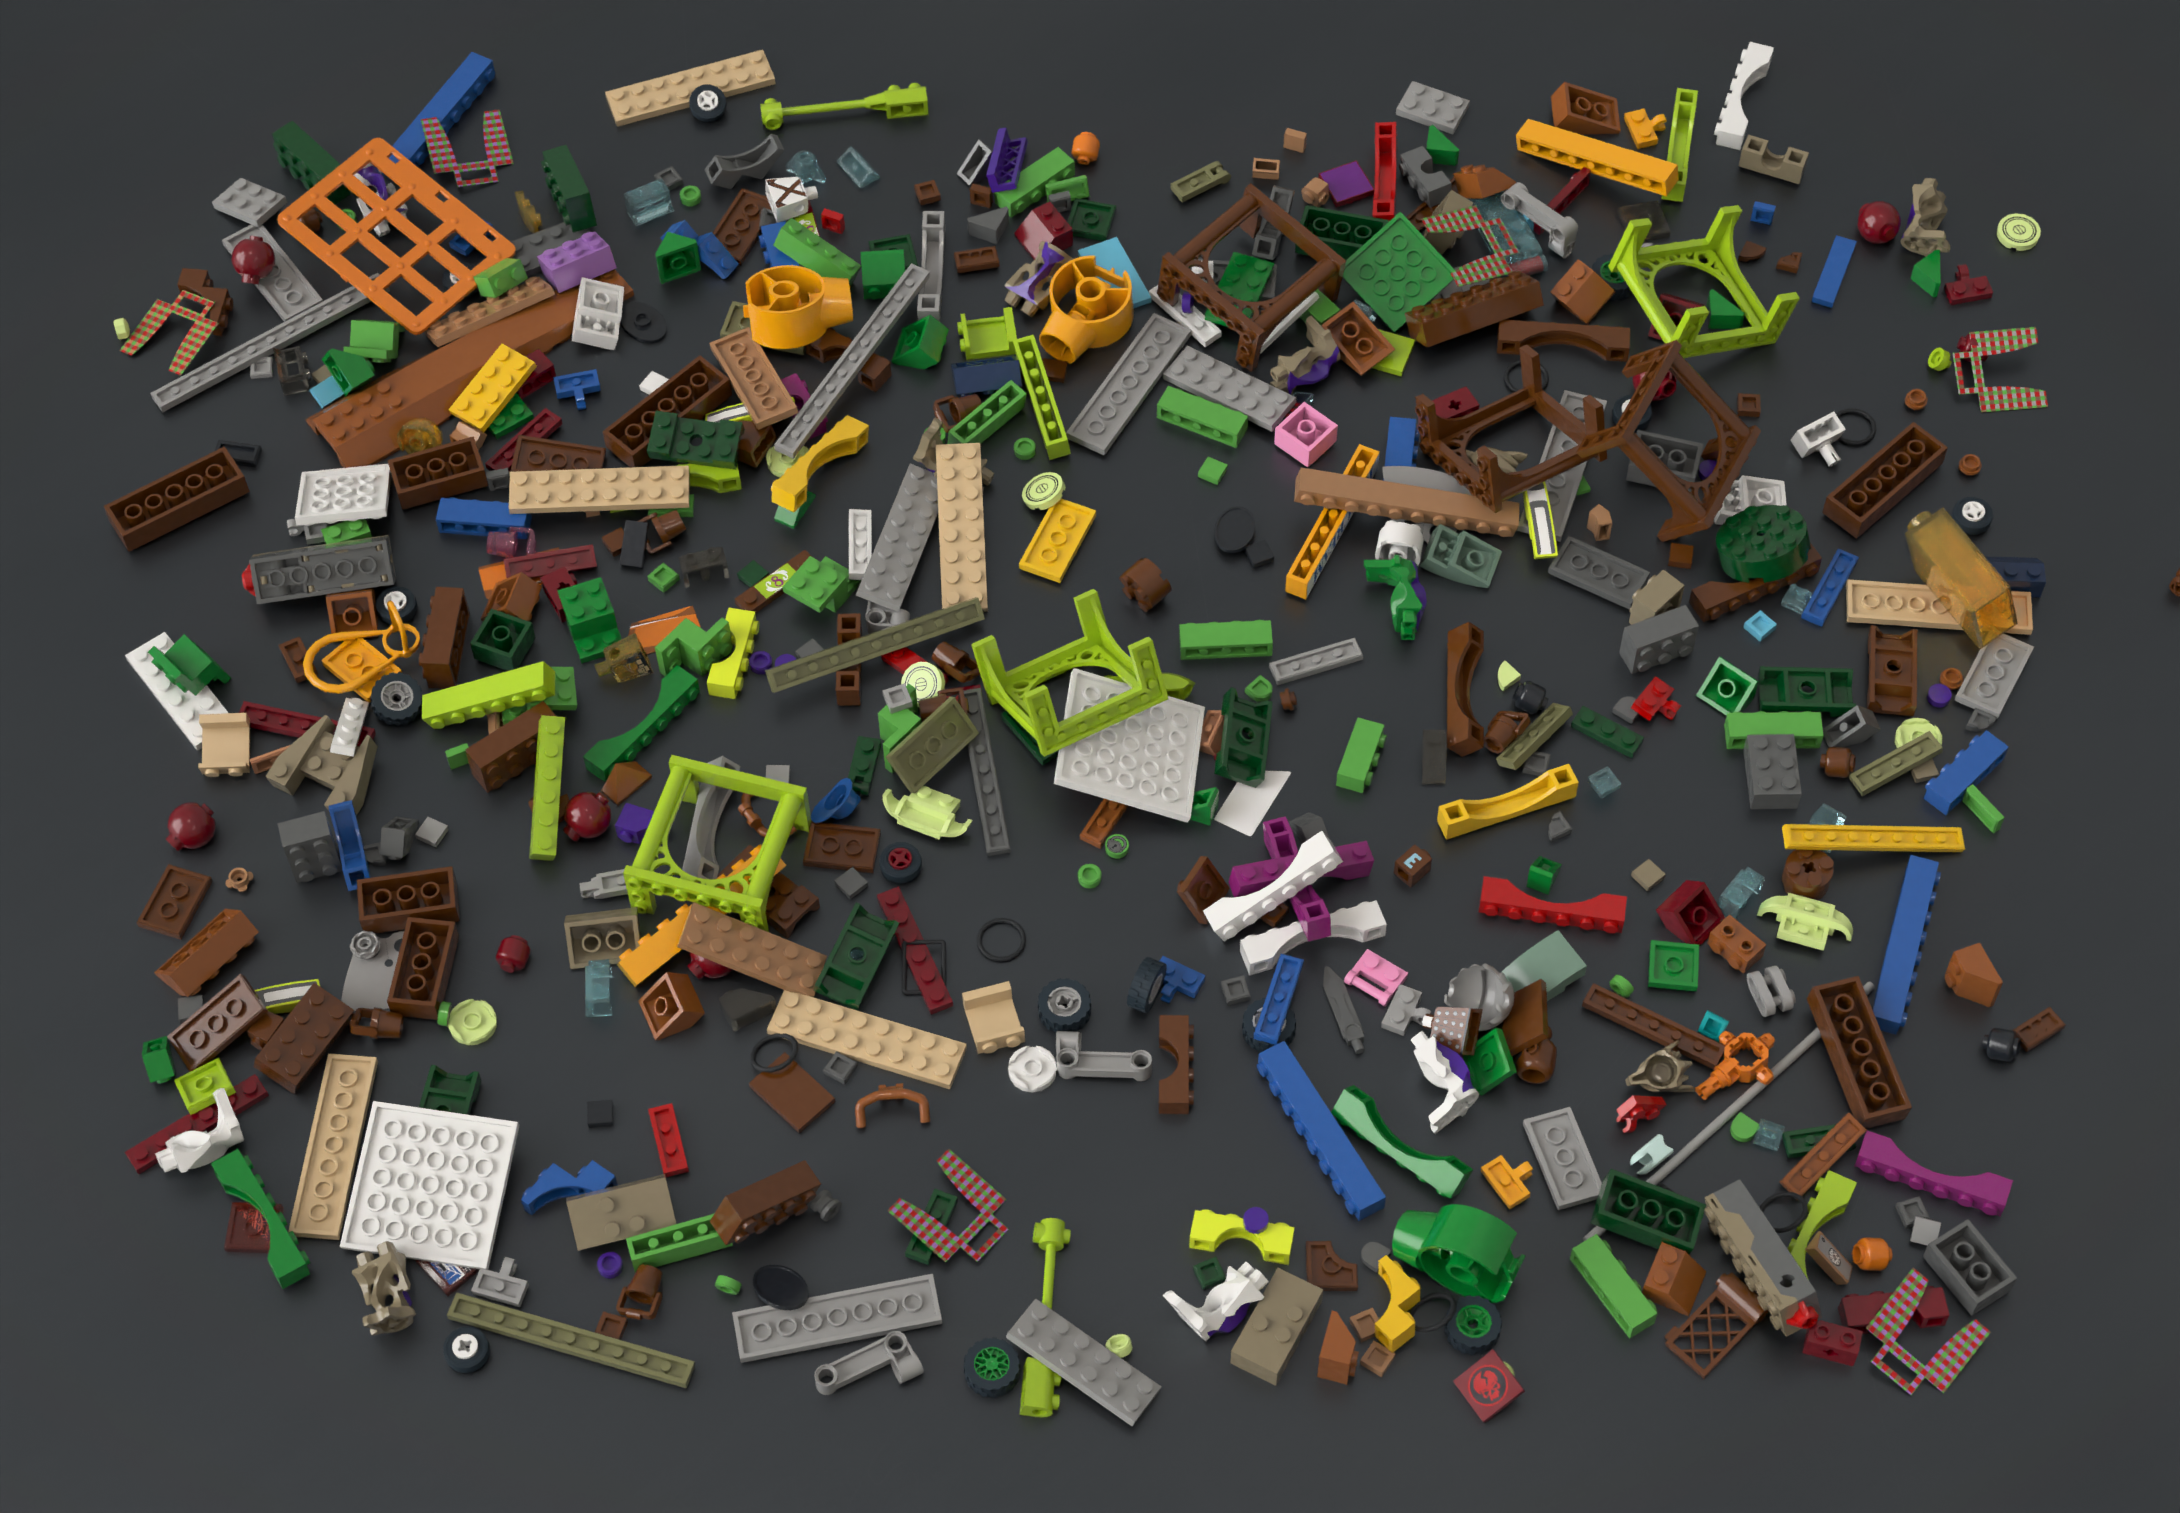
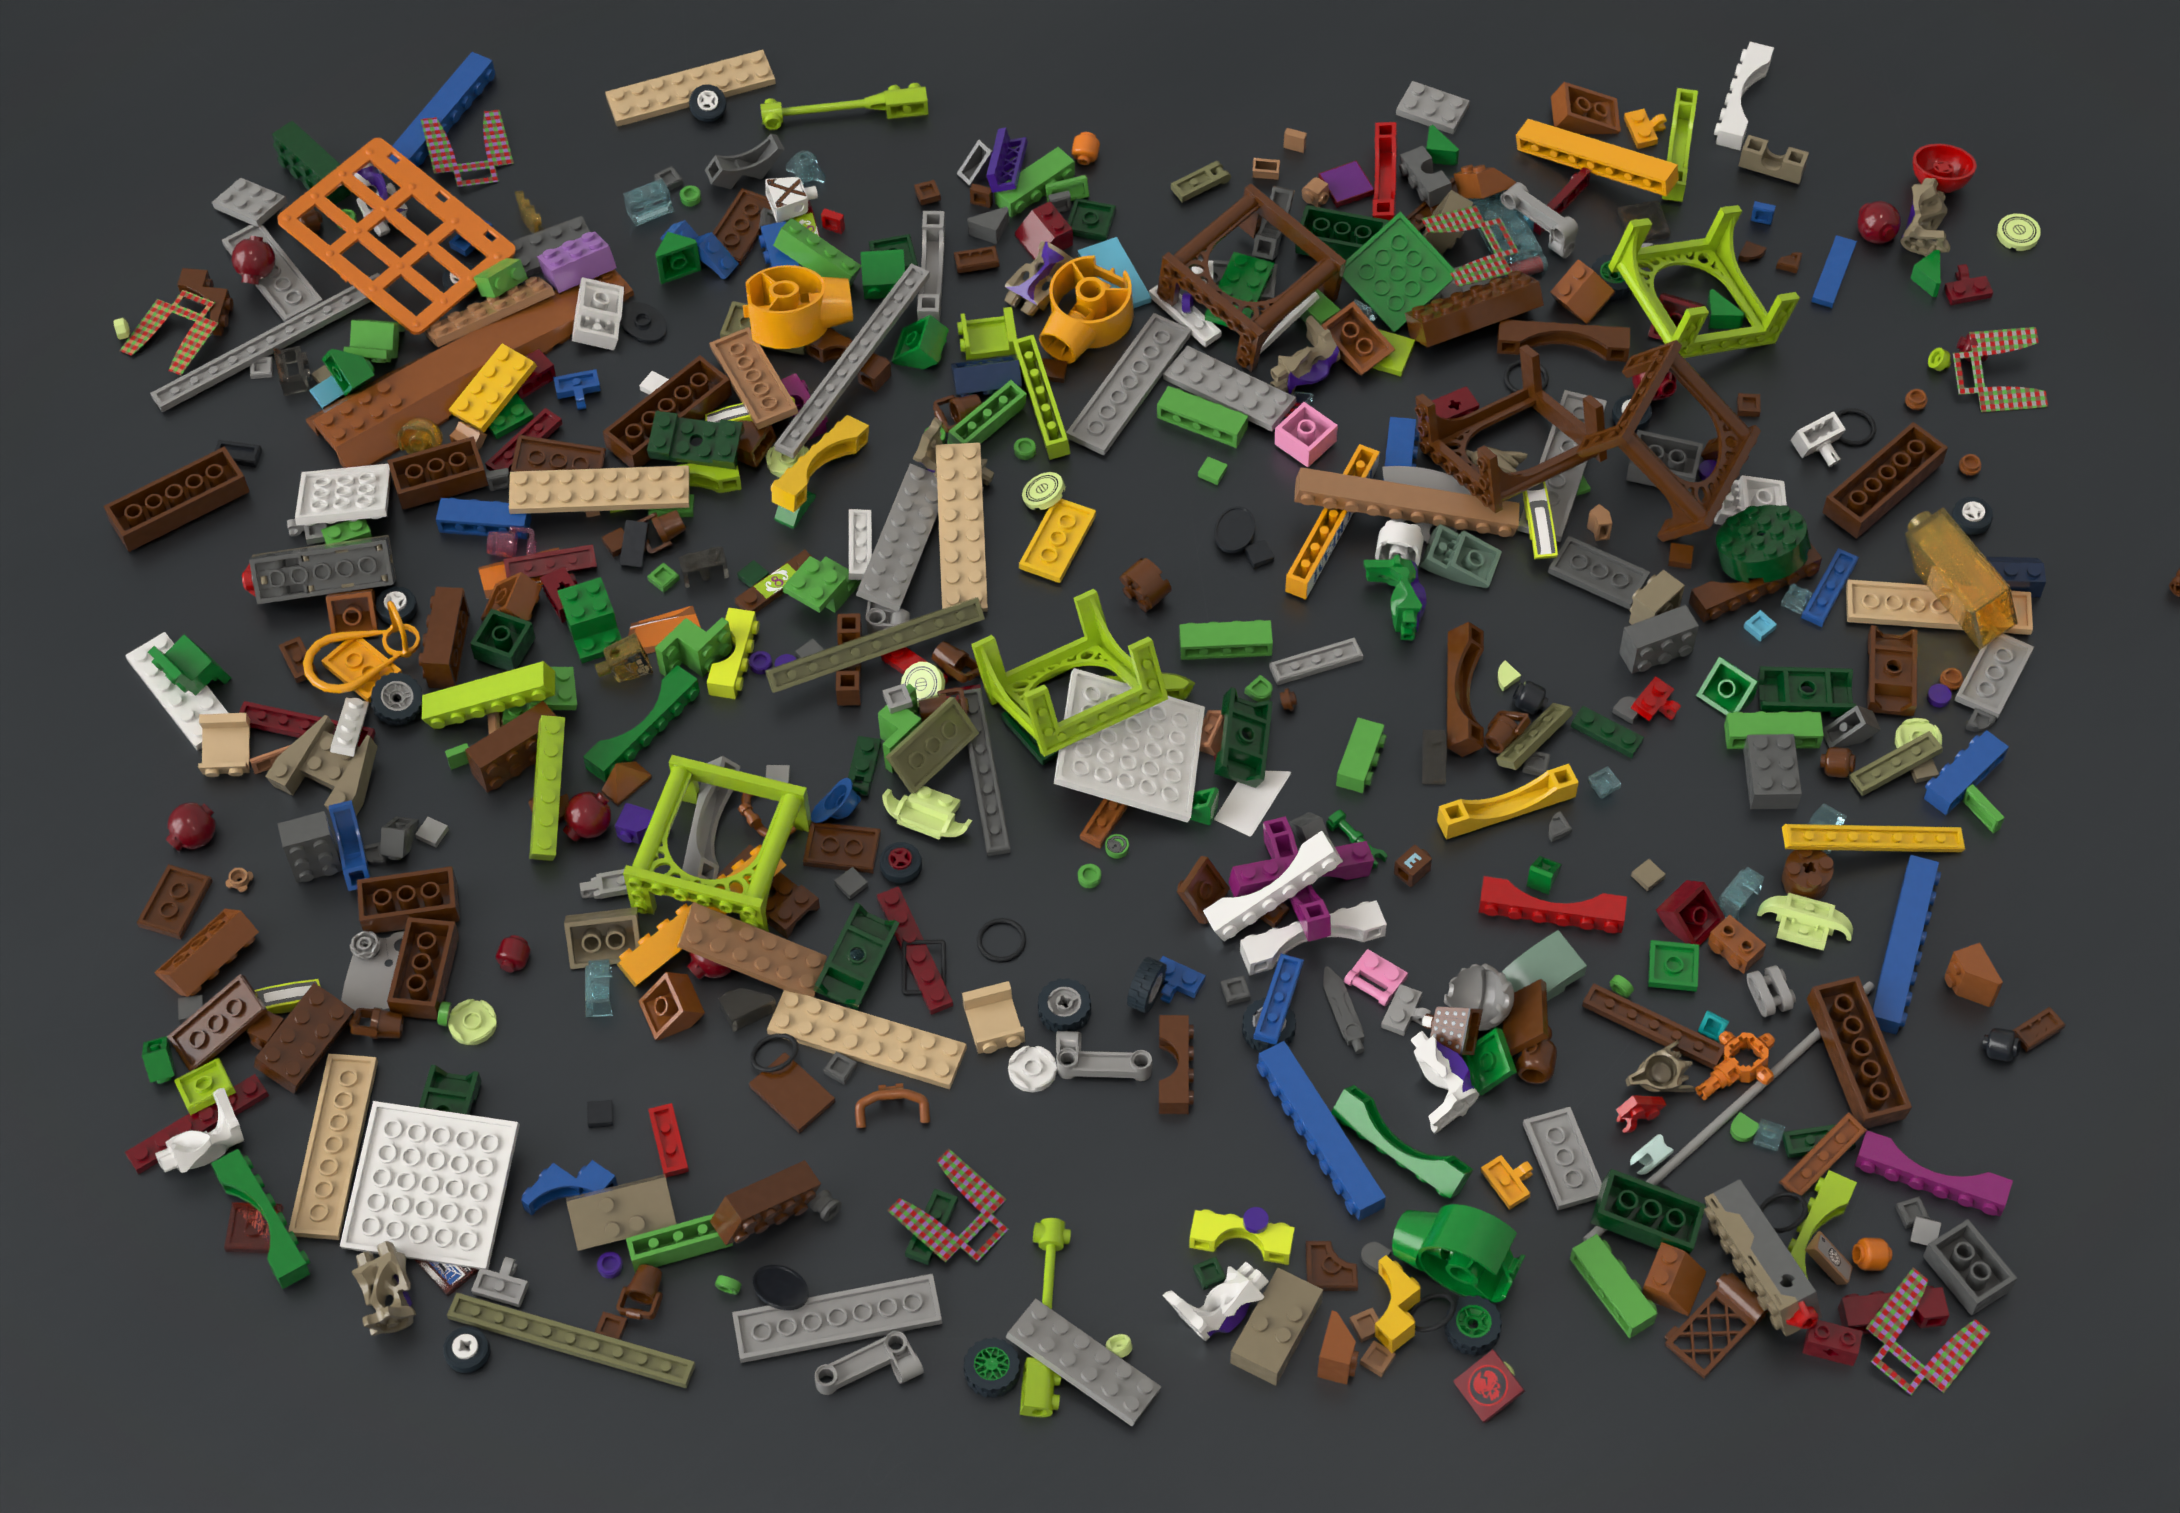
(568, 188): dark green brick -> none
(857, 167): clear light blue slope -> none
(1338, 820): none -> green piece
(1946, 164): none -> red piece

